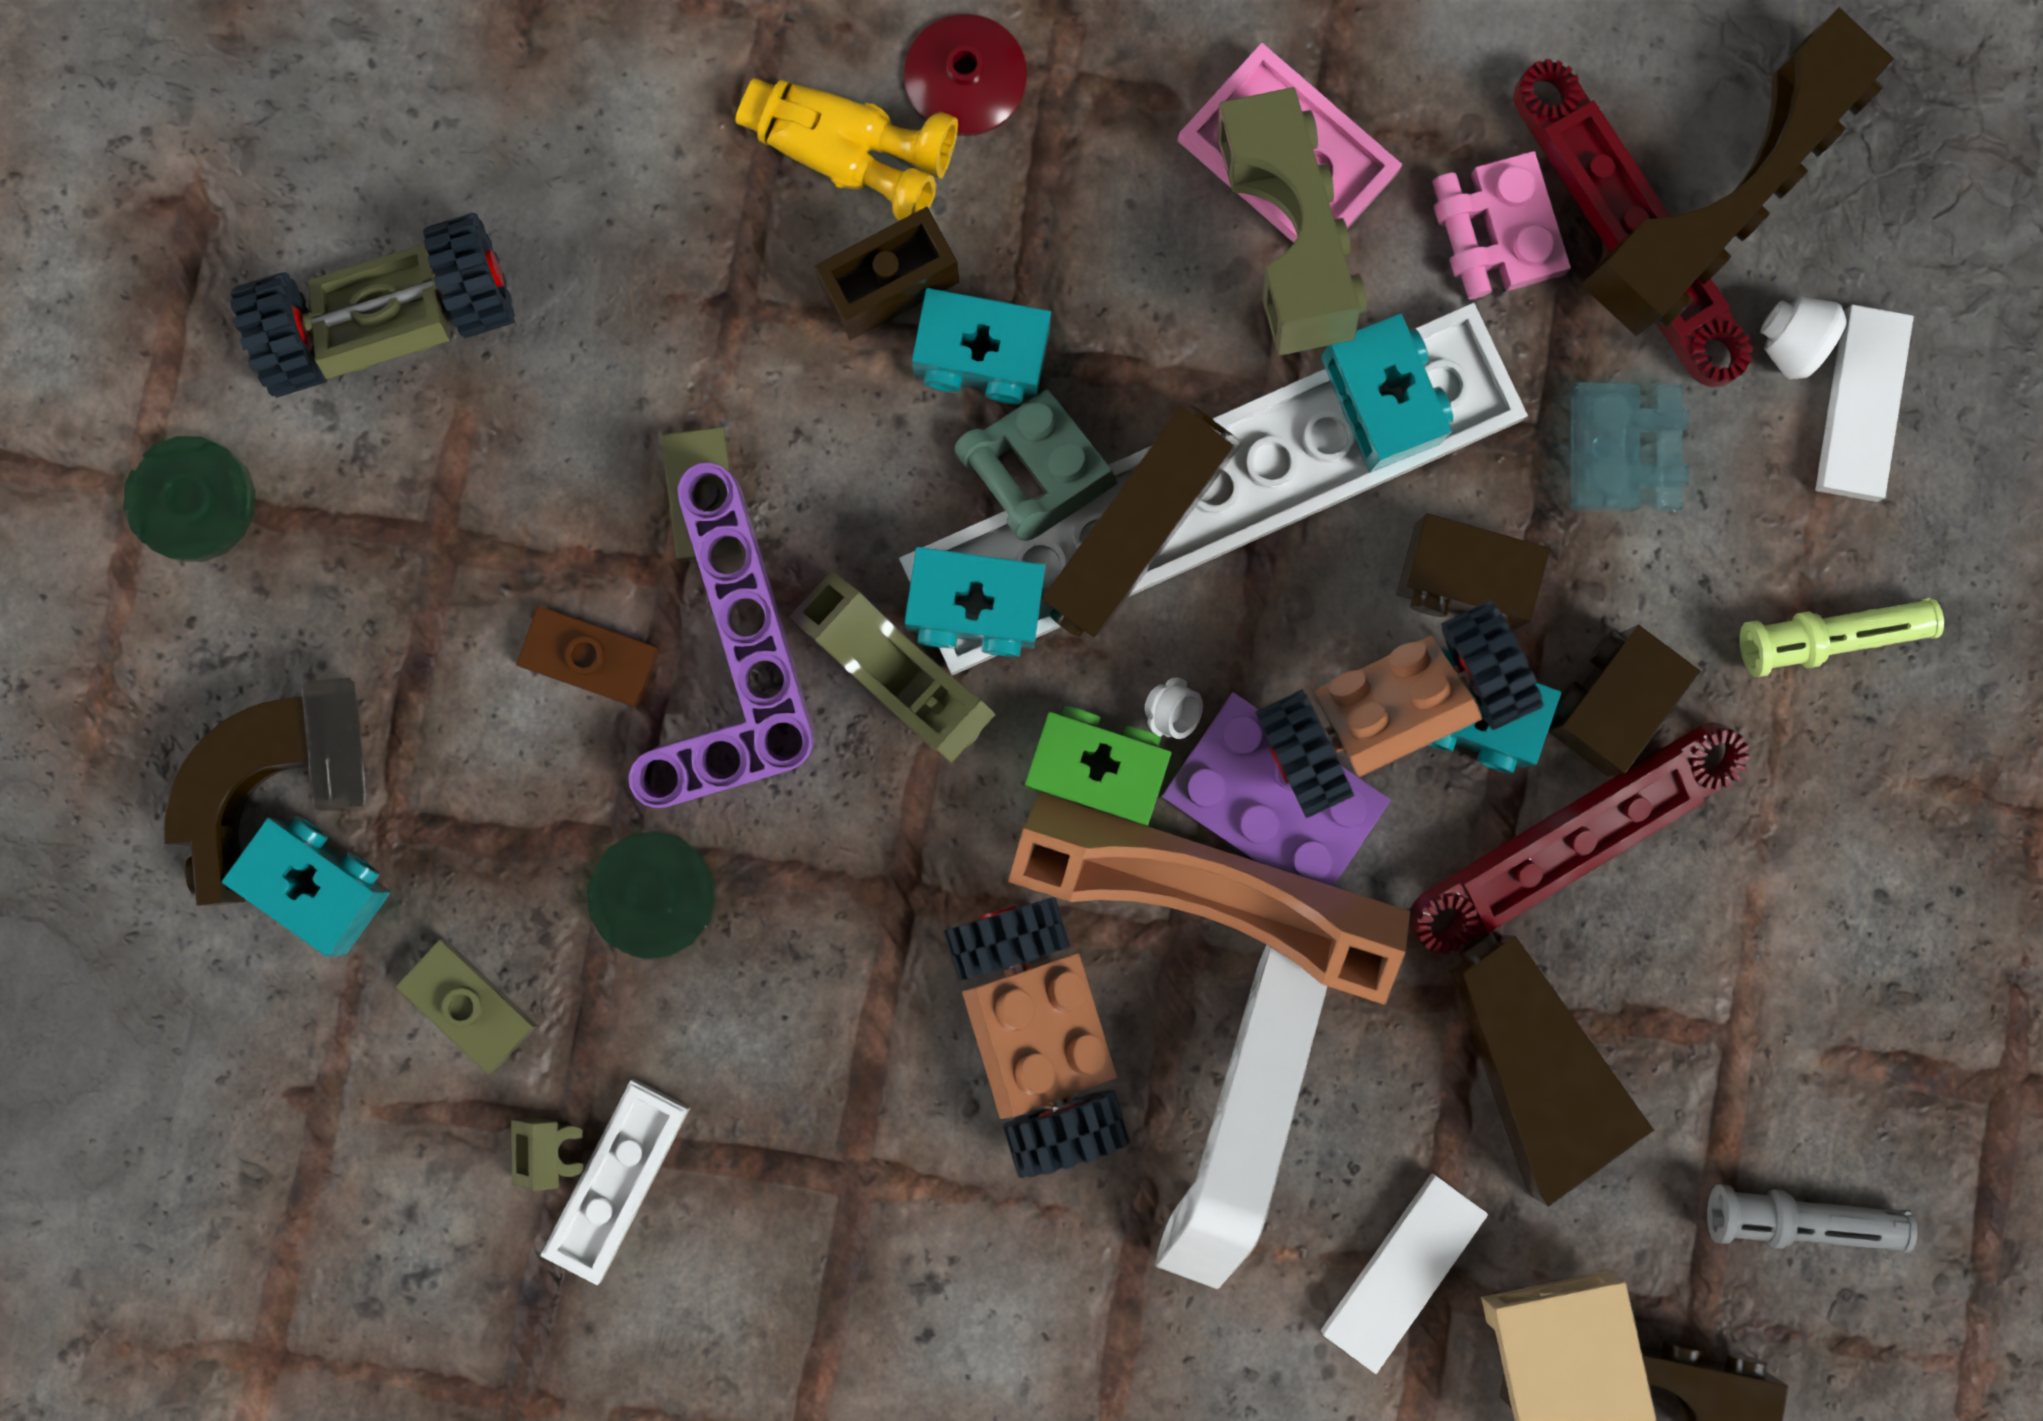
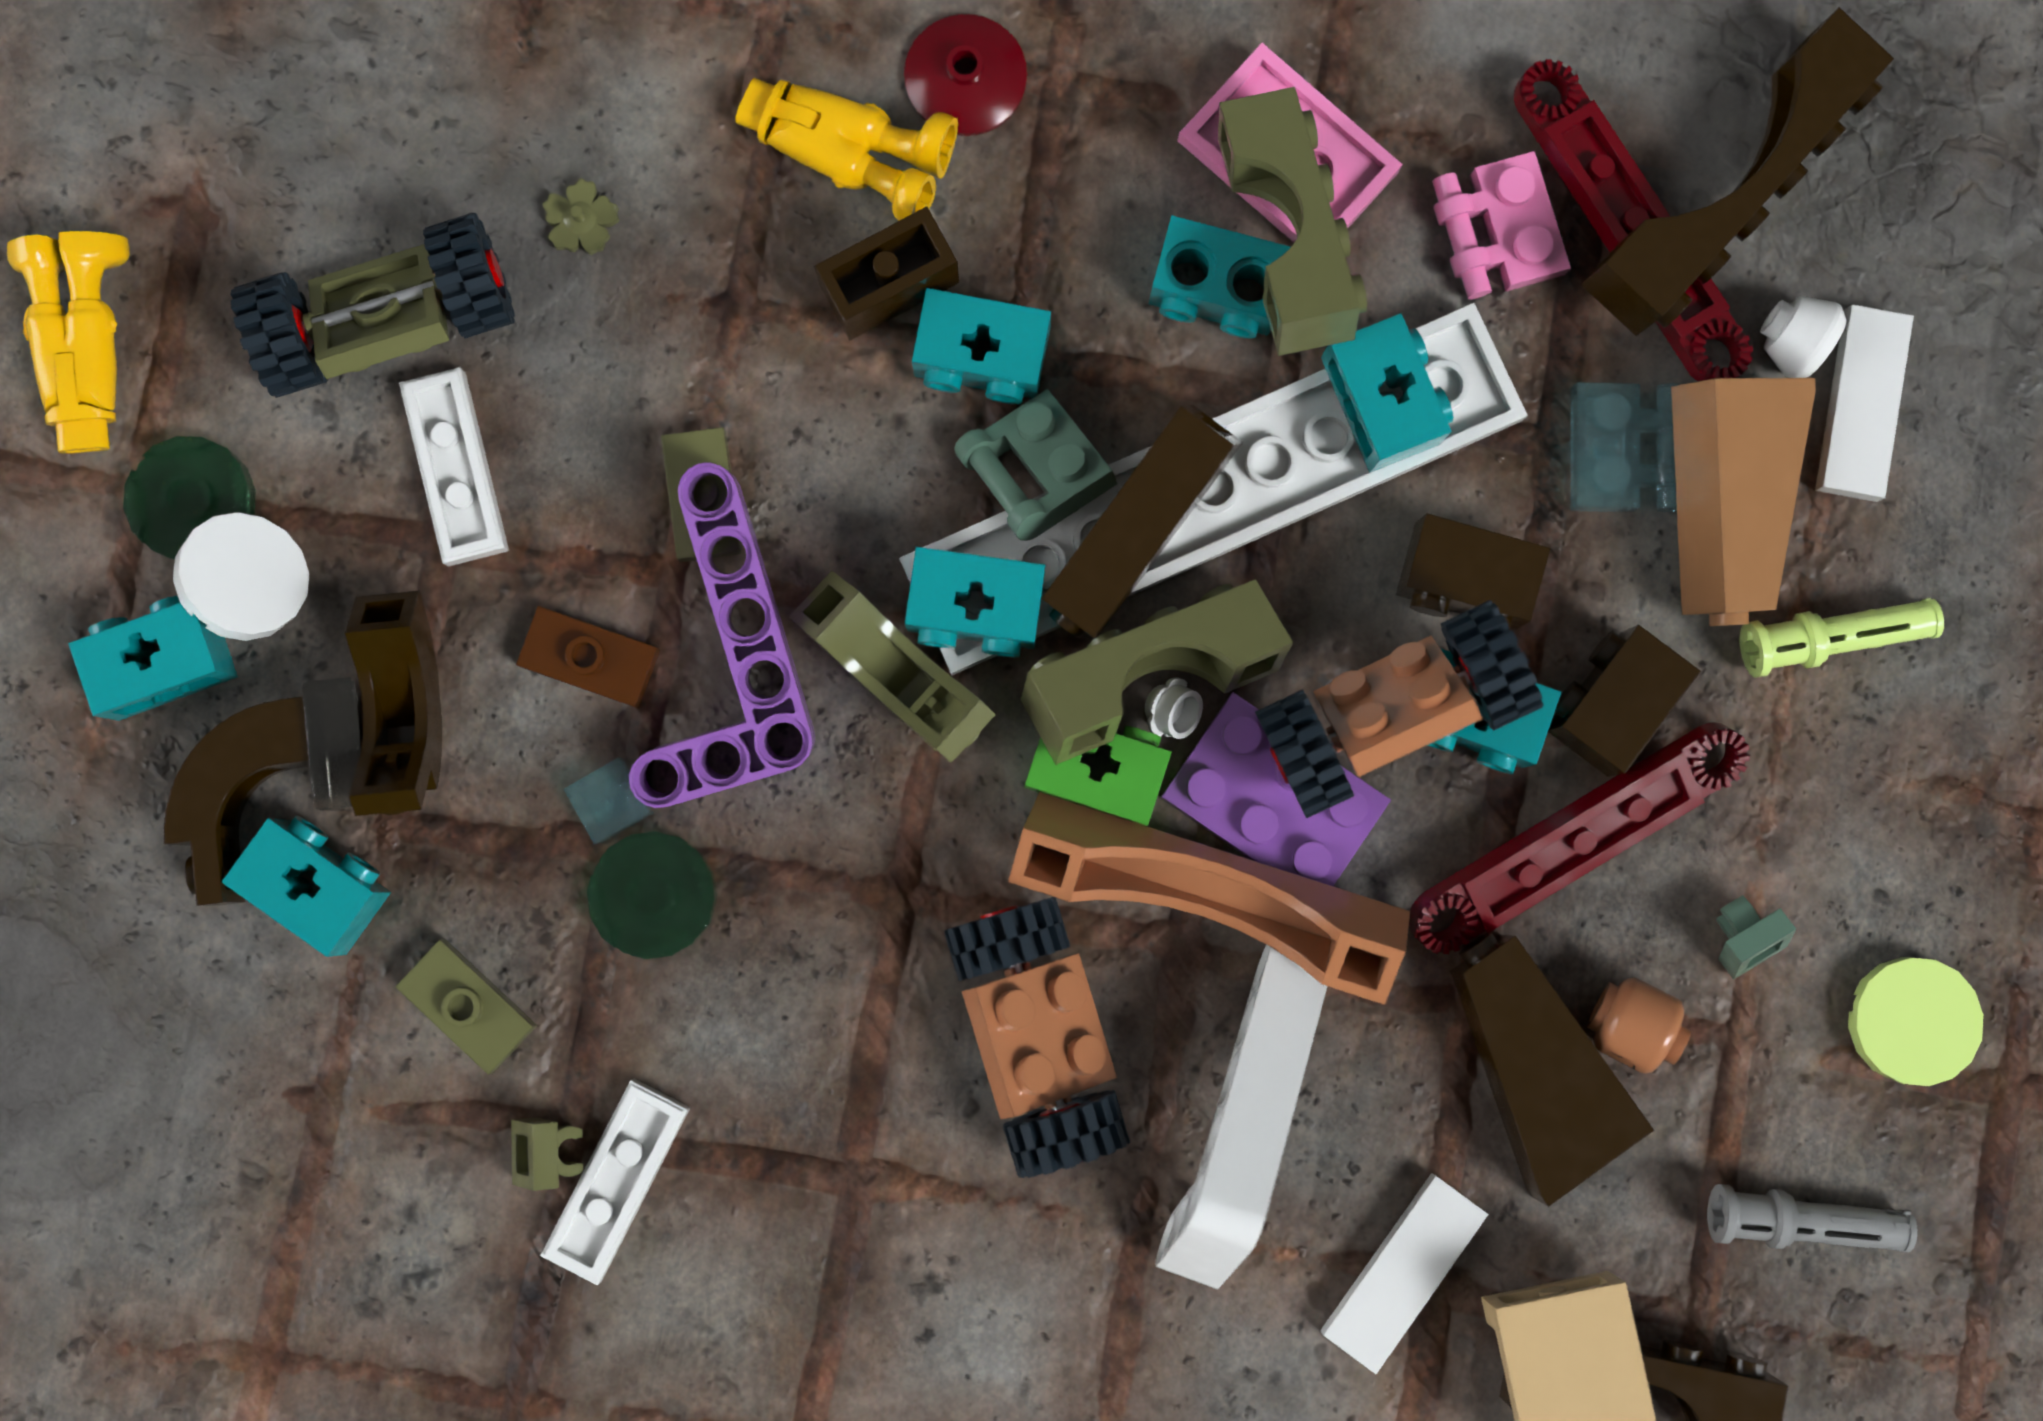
(72, 350): none -> yellow piece
(115, 666): none -> teal brick
(241, 576): none -> white tile
(399, 703): none -> dark brown arch
(453, 467): none -> white tile
(581, 219): none -> olive plant
(606, 801): none -> clear light blue tile
(1222, 638): none -> olive arch
(1223, 259): none -> teal brick
(1638, 1025): none -> nougat head
(1737, 489): none -> medium nougat slope
(1750, 938): none -> sand green tile
(1916, 1021): none -> yellowish green tile

